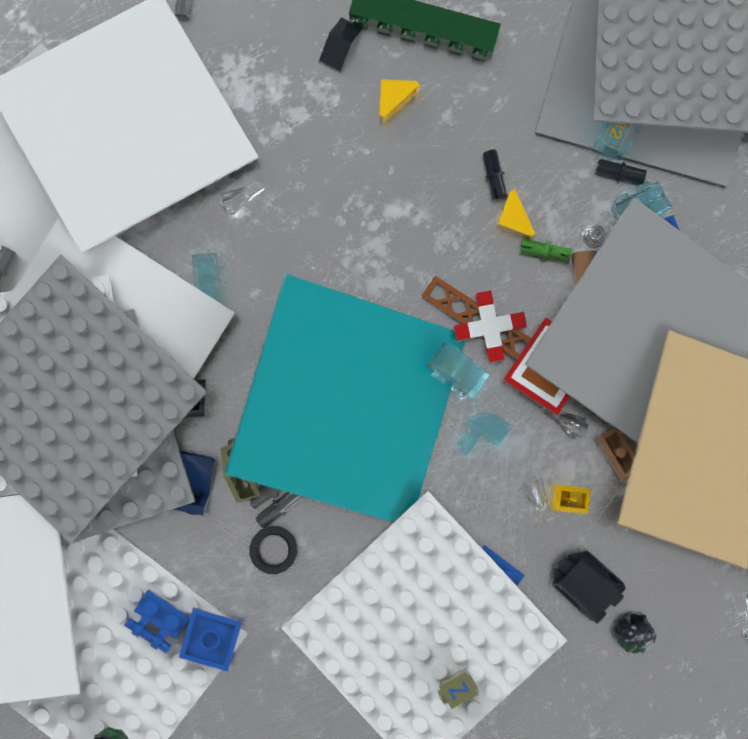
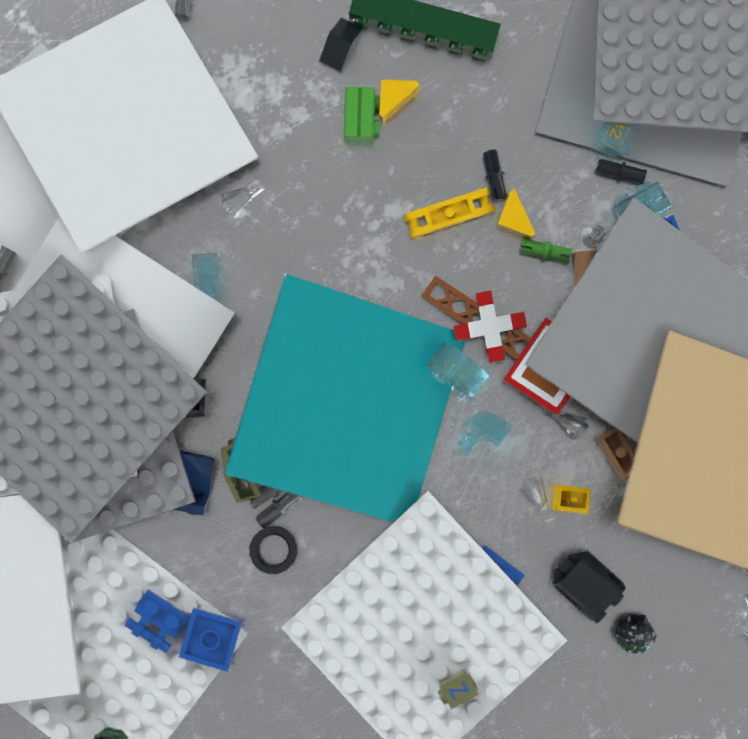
(360, 113): none -> bright green brick
(449, 213): none -> yellow plate

